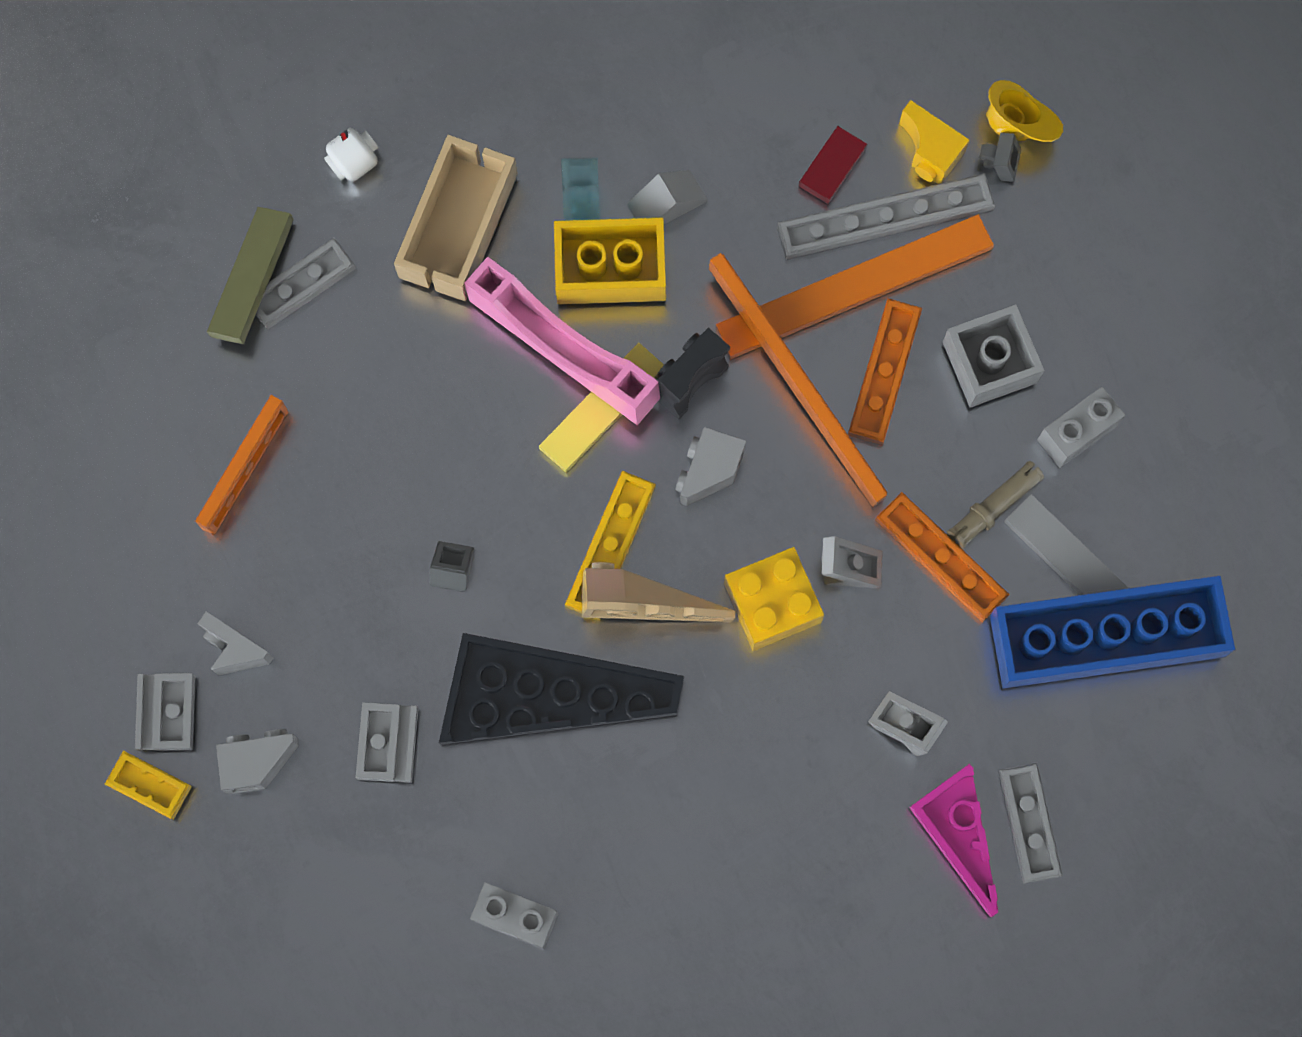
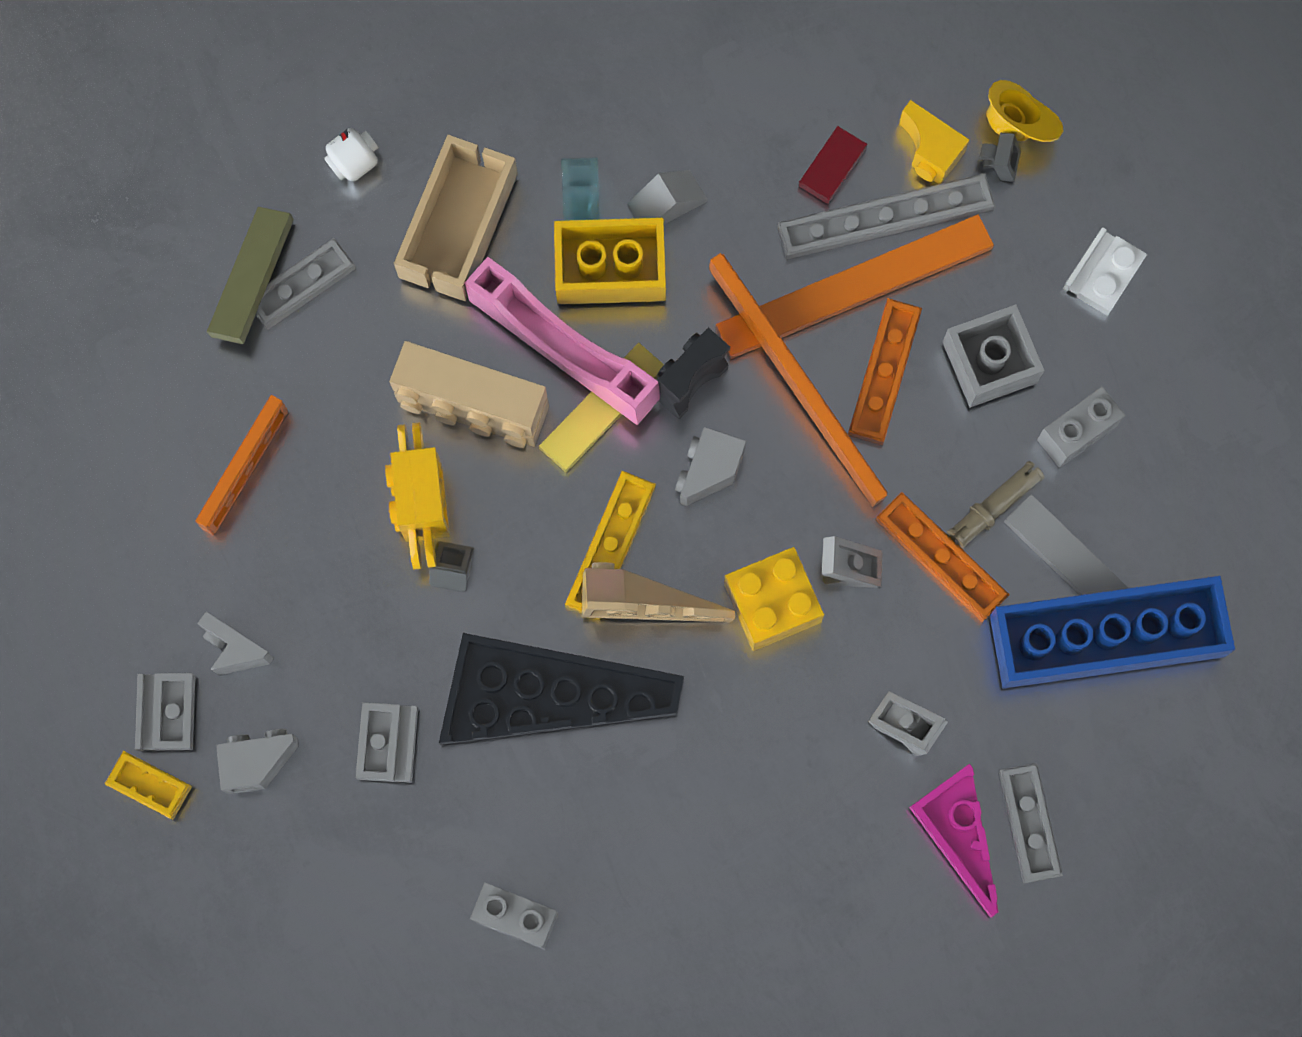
(419, 495): none -> yellow brick
(469, 395): none -> tan piece
(1105, 271): none -> white plate

